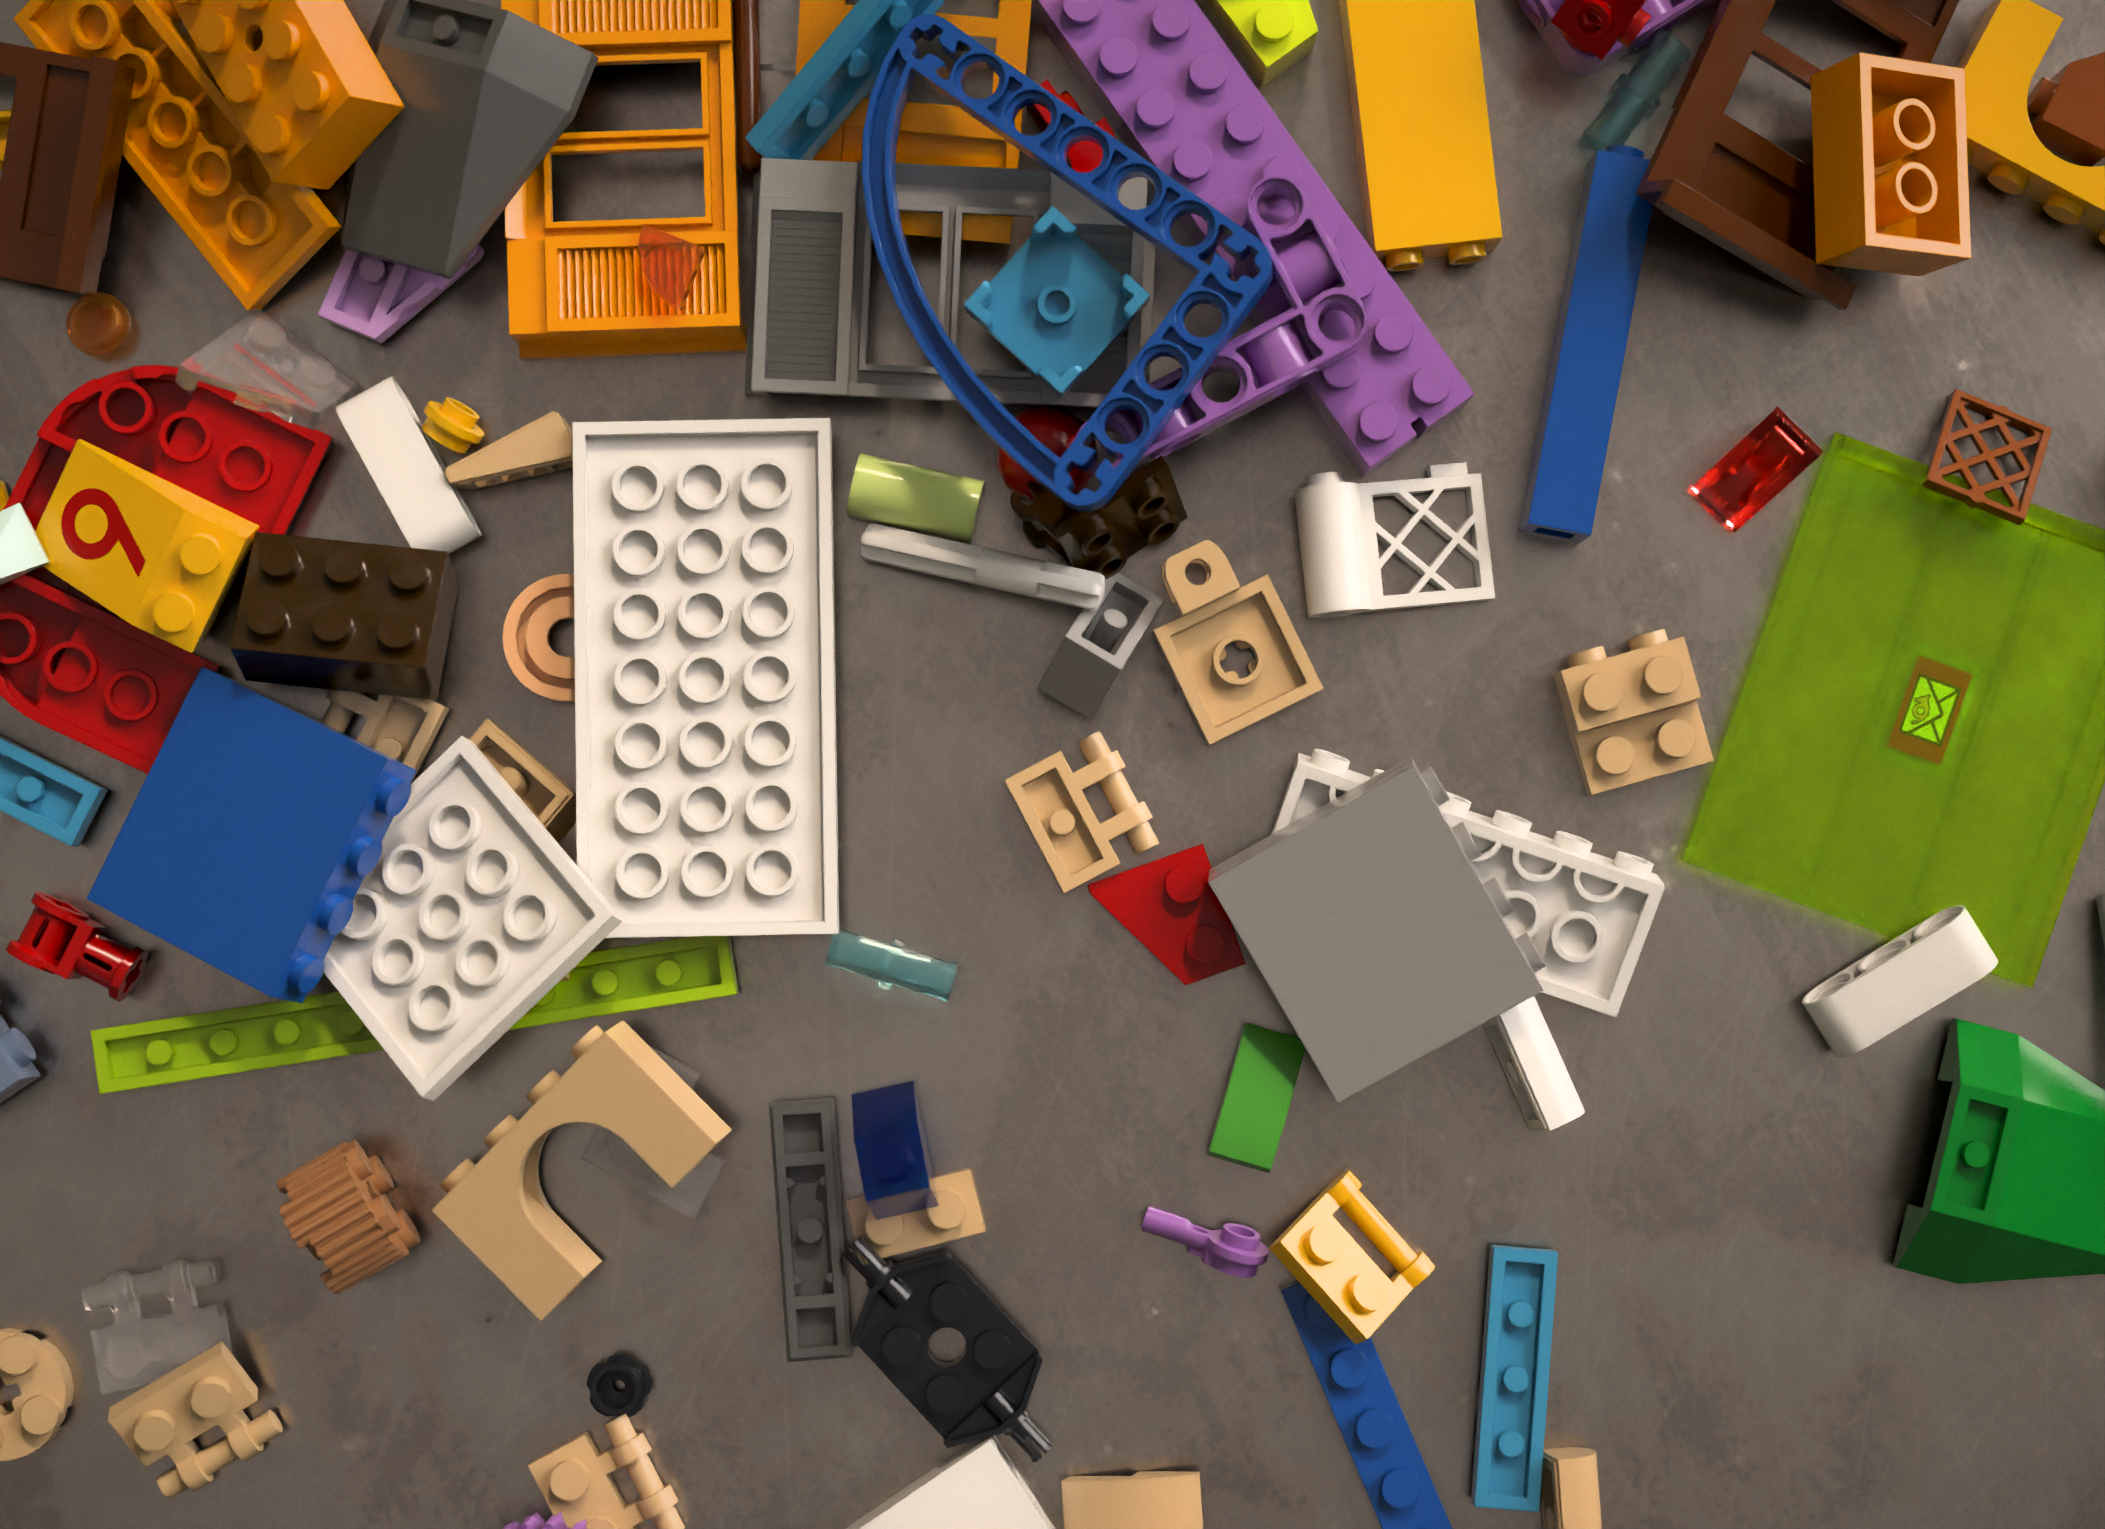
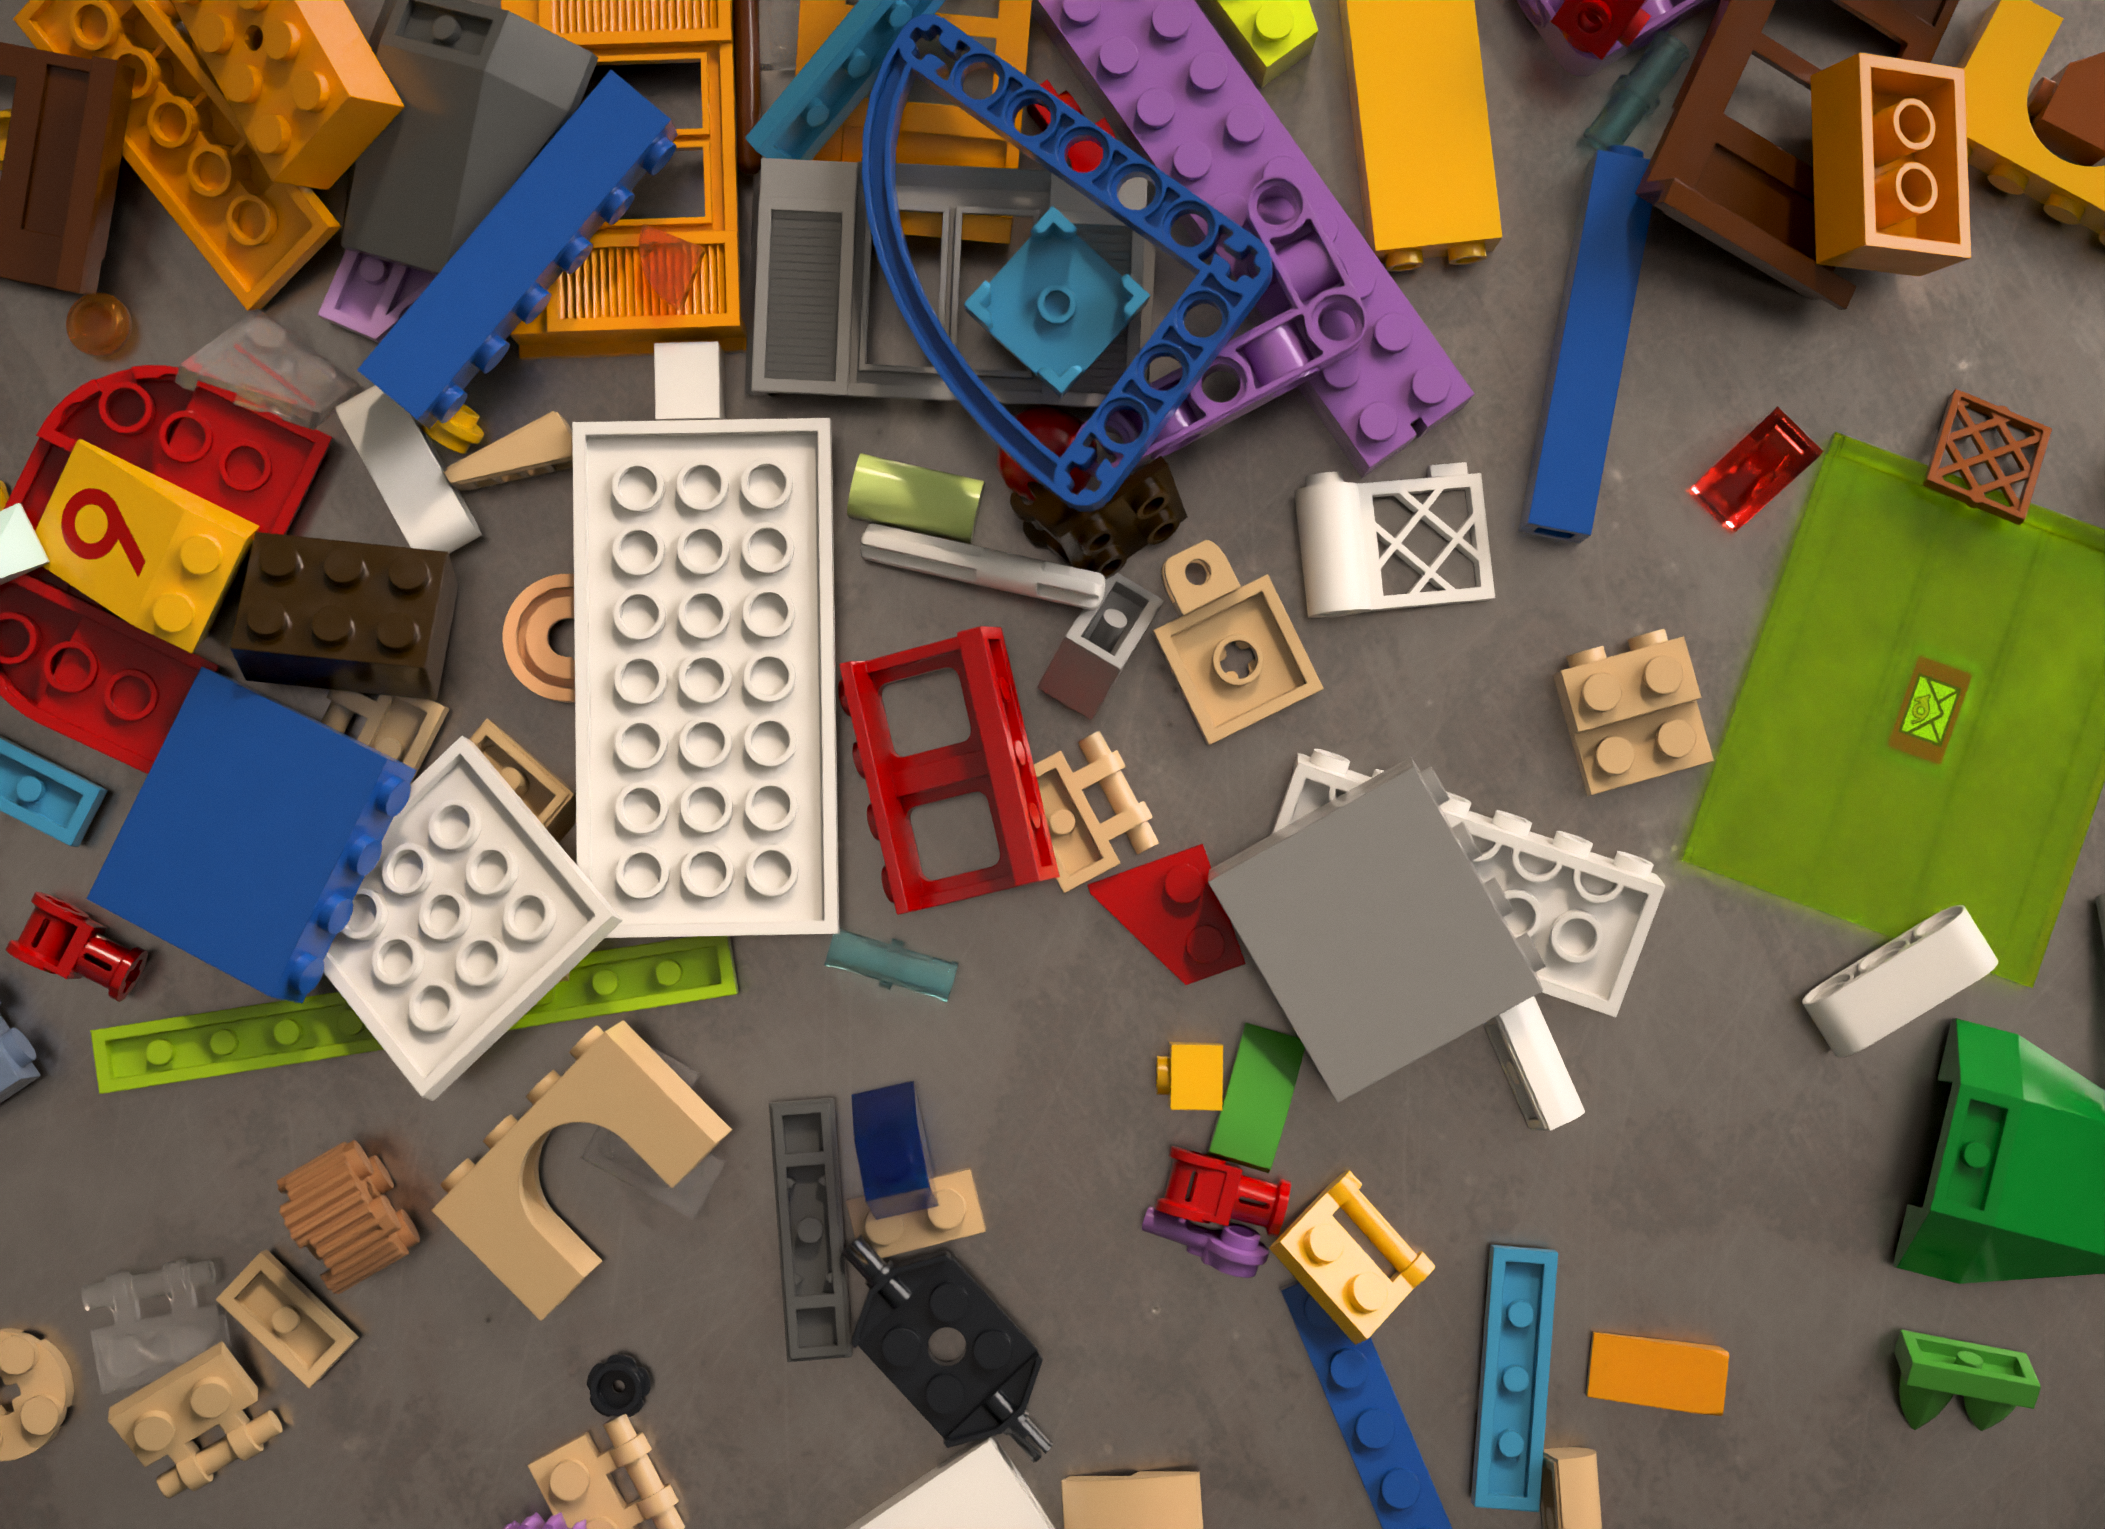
(287, 1318): none -> tan plate
(521, 251): none -> blue brick
(689, 381): none -> white brick
(990, 761): none -> red window
(1191, 1076): none -> yellow plate
(1218, 1190): none -> red connector
(1658, 1373): none -> light orange slope
(1986, 1376): none -> bright green tile

